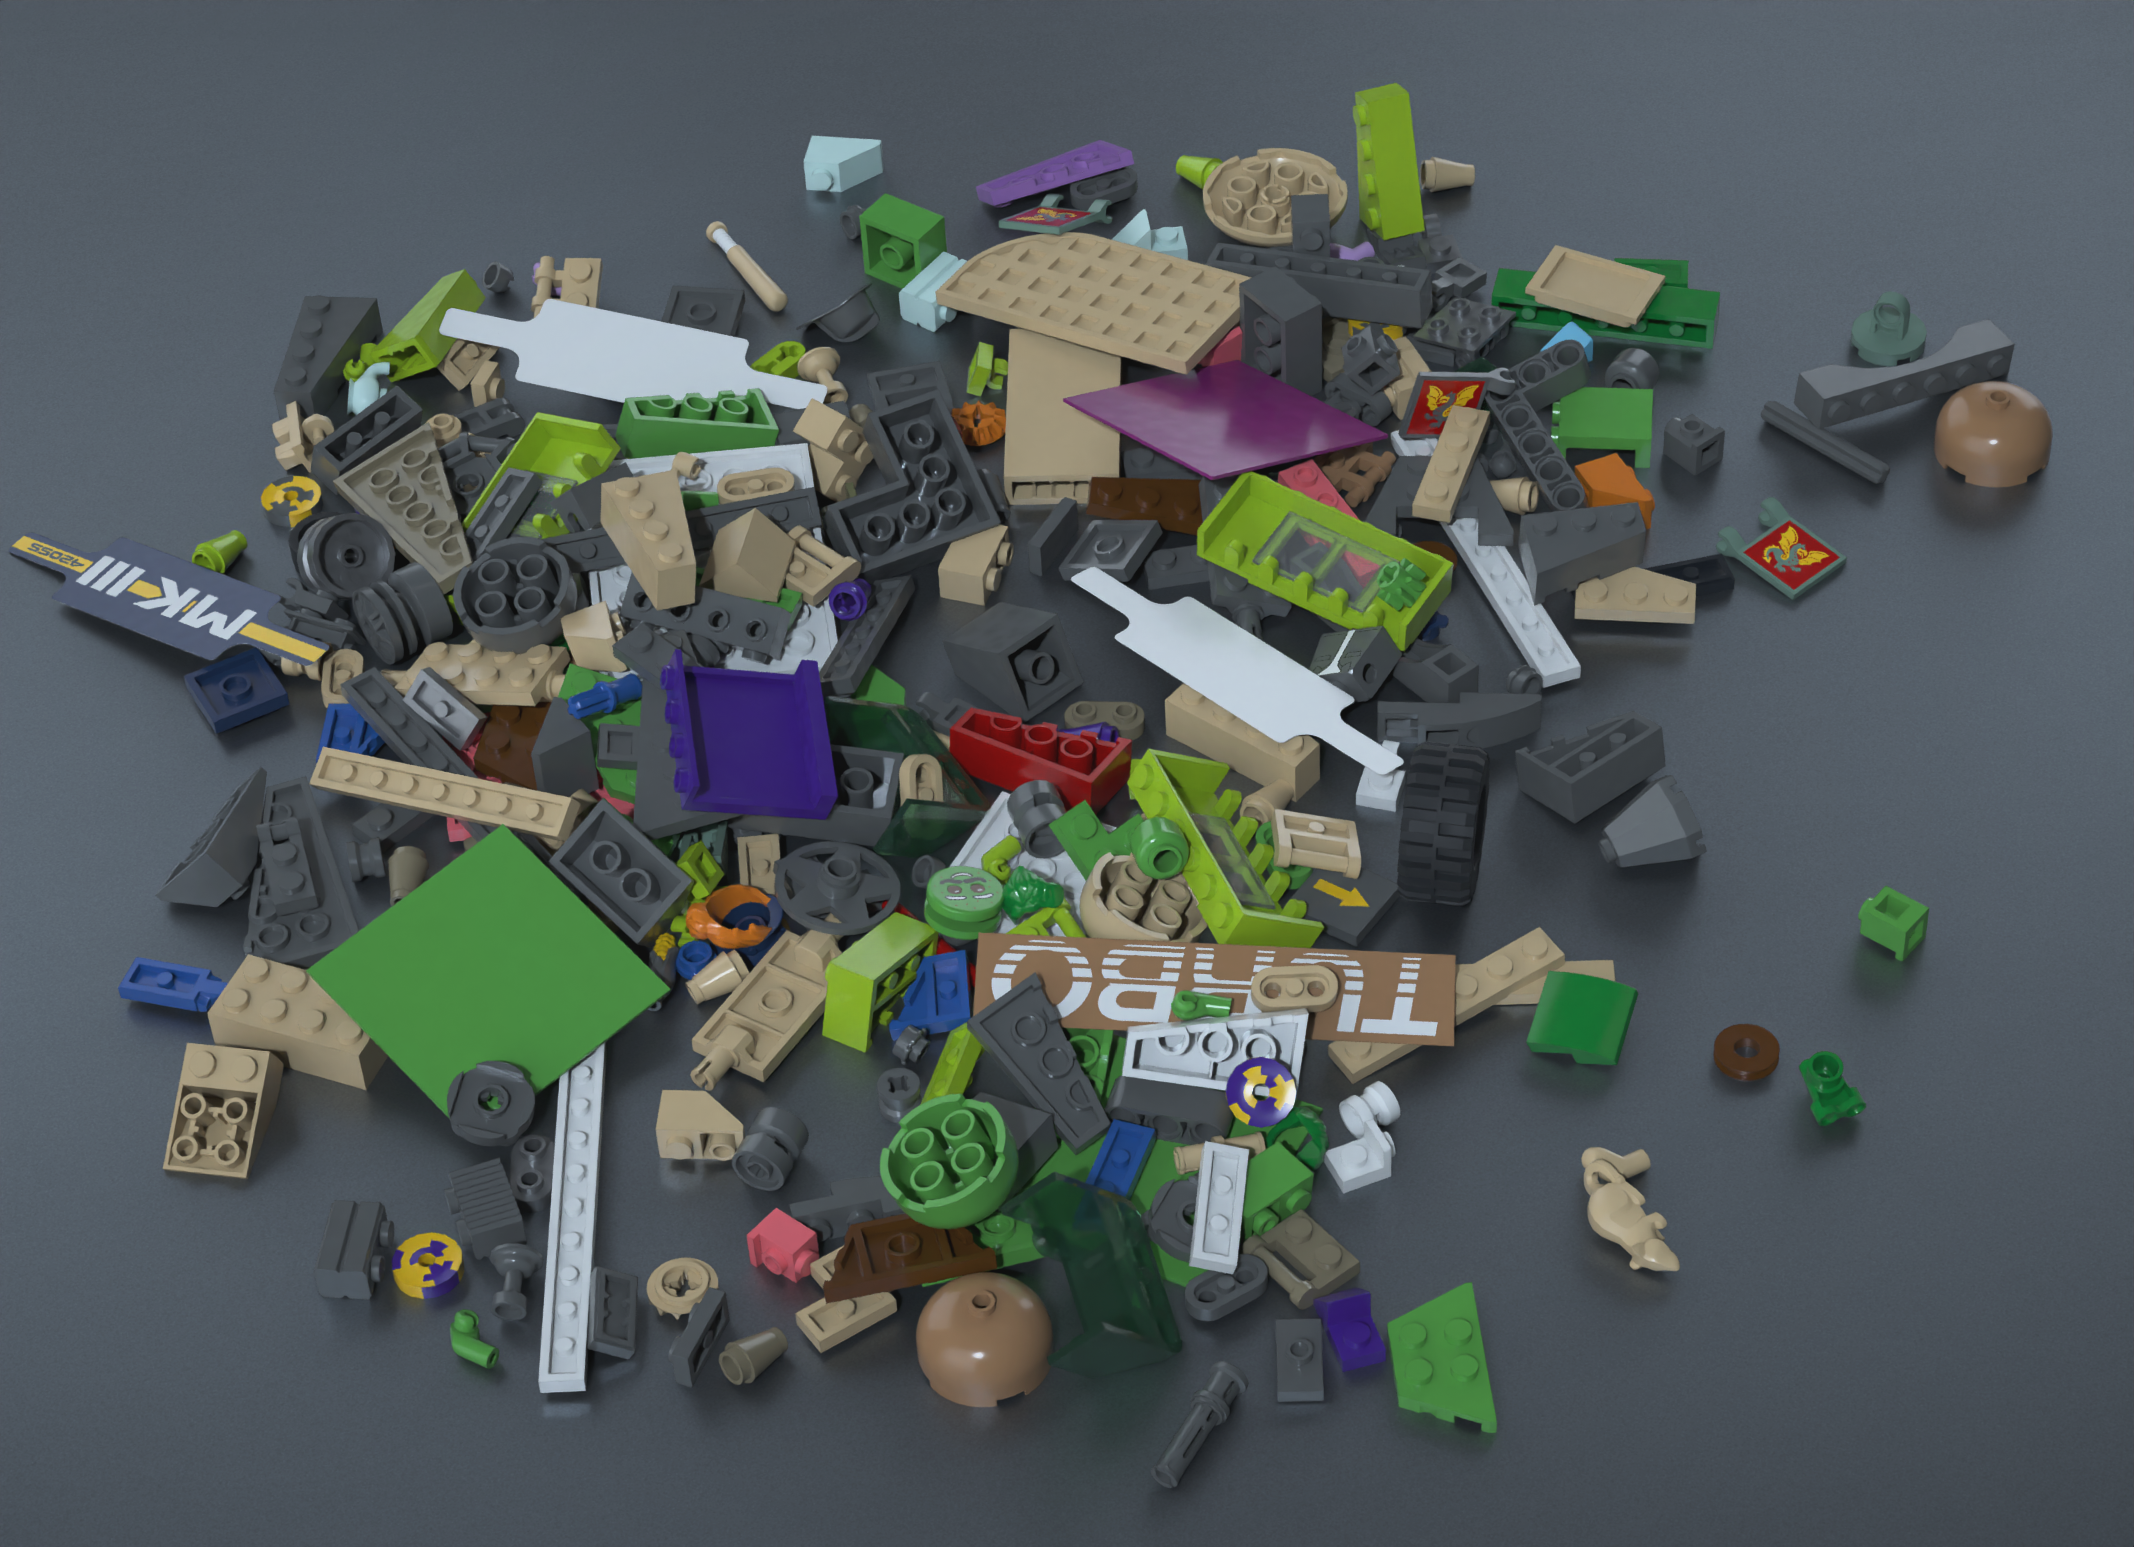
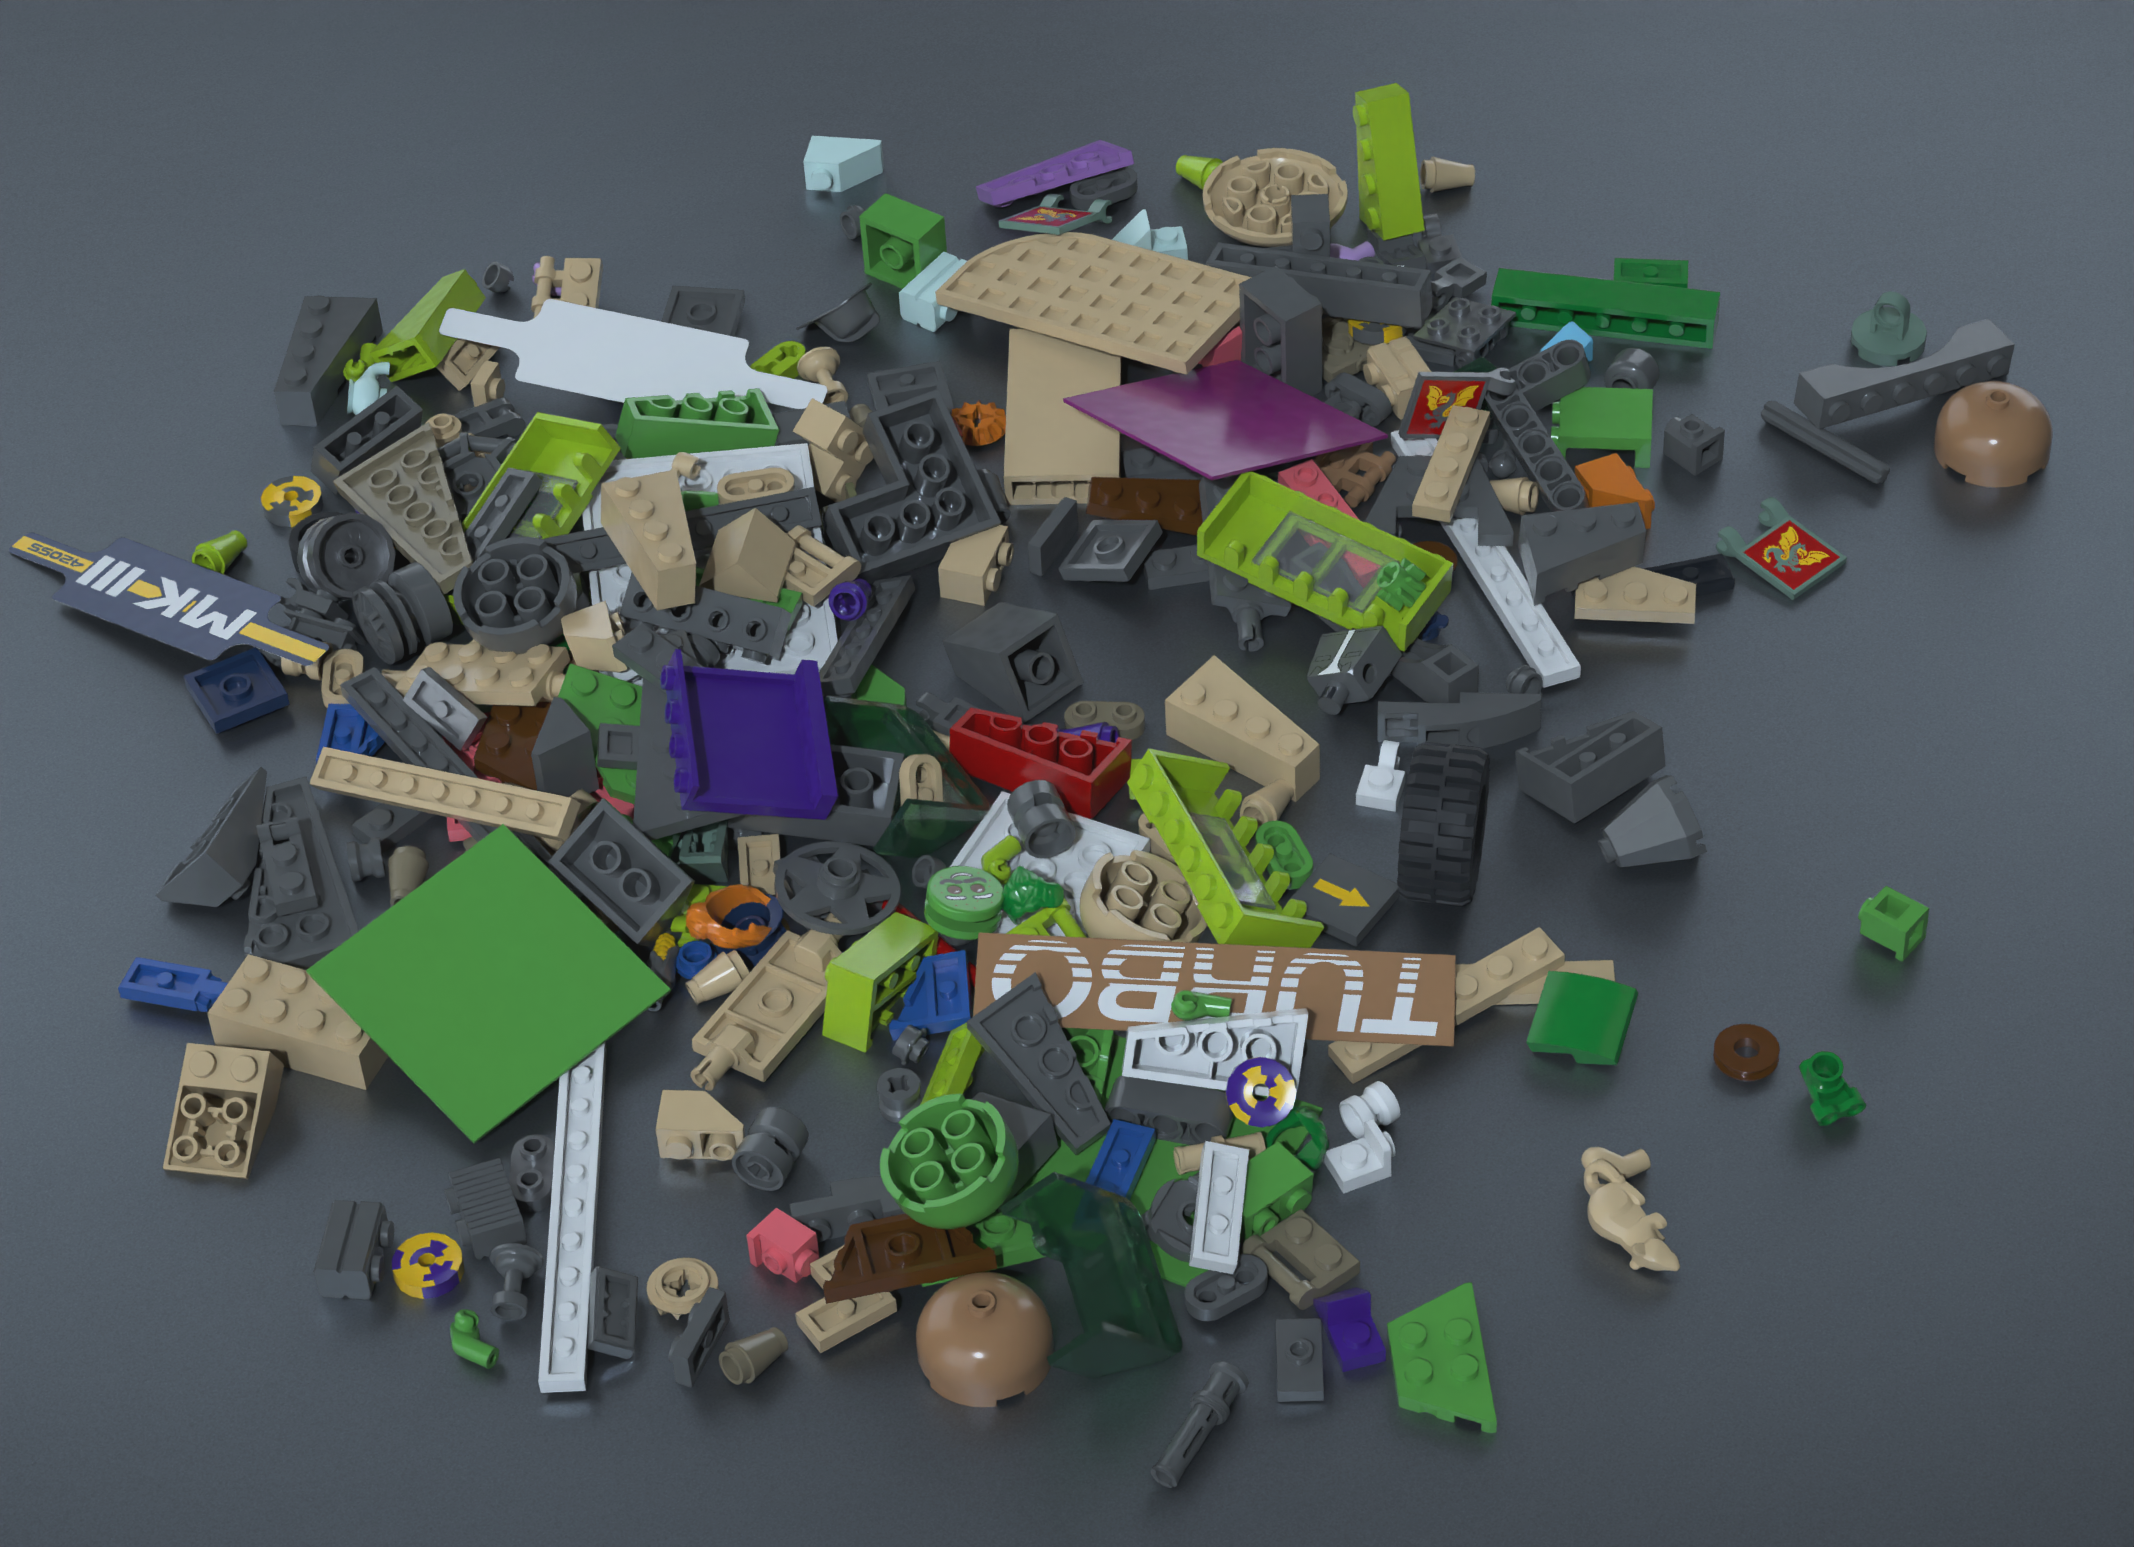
(299, 436): tan hips -> none
(491, 1127): dark grey plate -> none
(585, 500): dark grey hinge -> none
(605, 696): blue axle -> none
(702, 868): lime tile -> none
(754, 275): tan piece -> none
(983, 370): lime tile -> none
(1088, 840): bright green plate -> none
(1159, 848): bright green head -> none
(1236, 670): white sticker -> none
(1293, 986): tan plate -> none
(1315, 842): tan plate -> none
(1370, 359): dark grey brick -> none
(1594, 287): tan piece -> none

